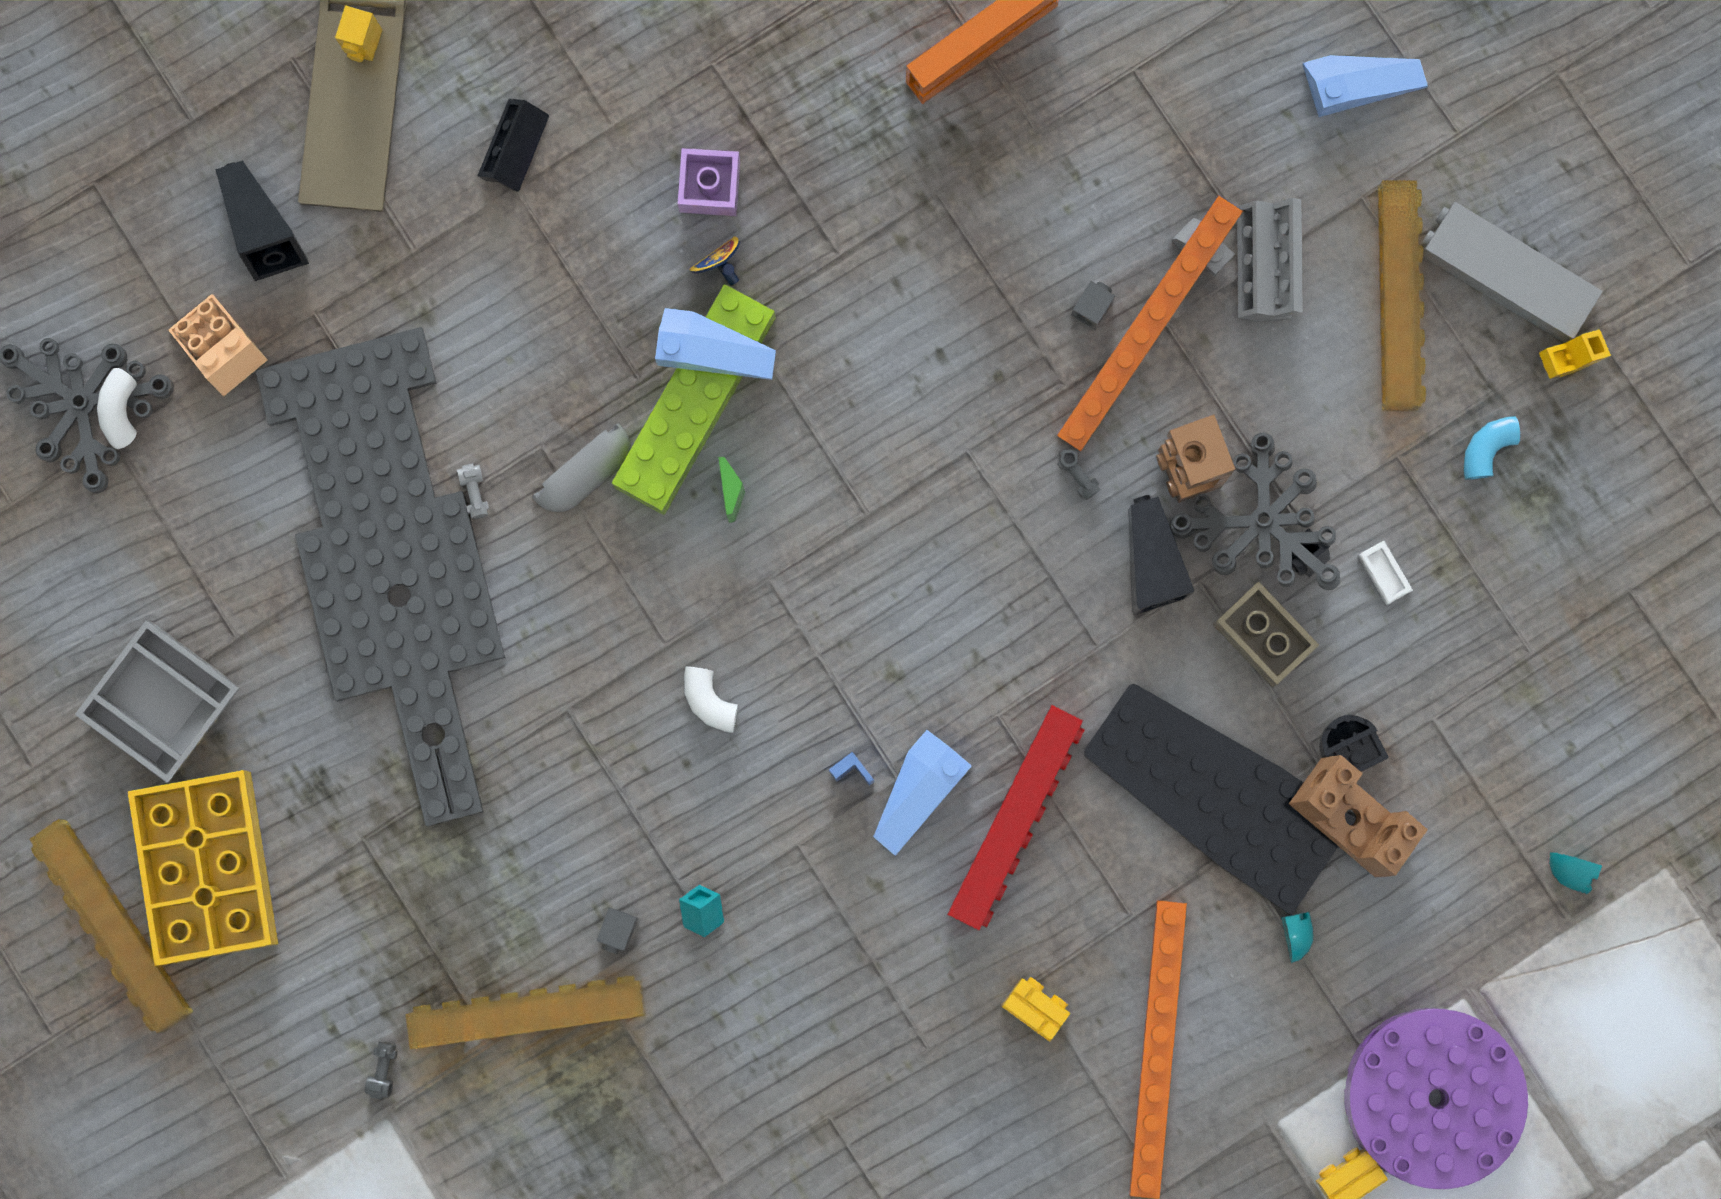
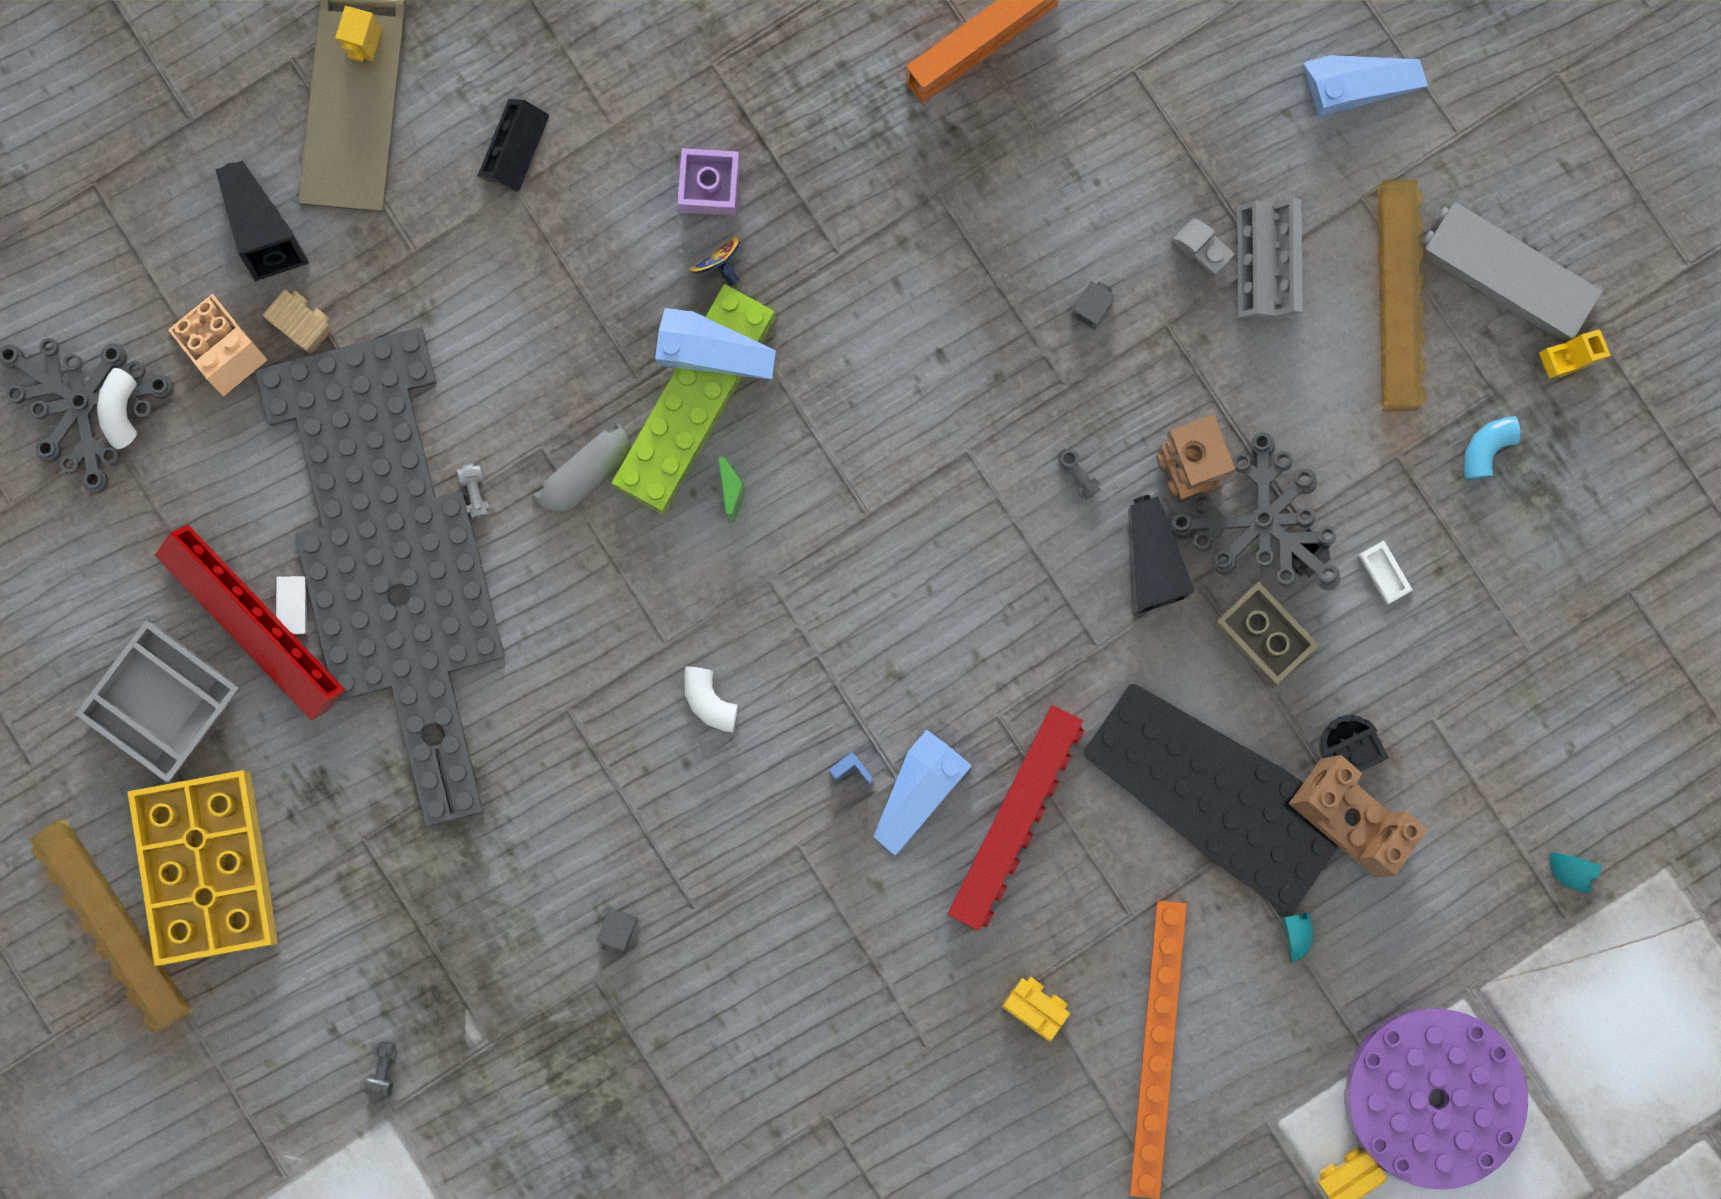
(249, 622): none -> red brick
(292, 603): none -> white tile
(297, 321): none -> tan brick
(525, 1014): clear yellow brick -> none
(701, 910): teal panel -> none
(1149, 323): orange plate -> none

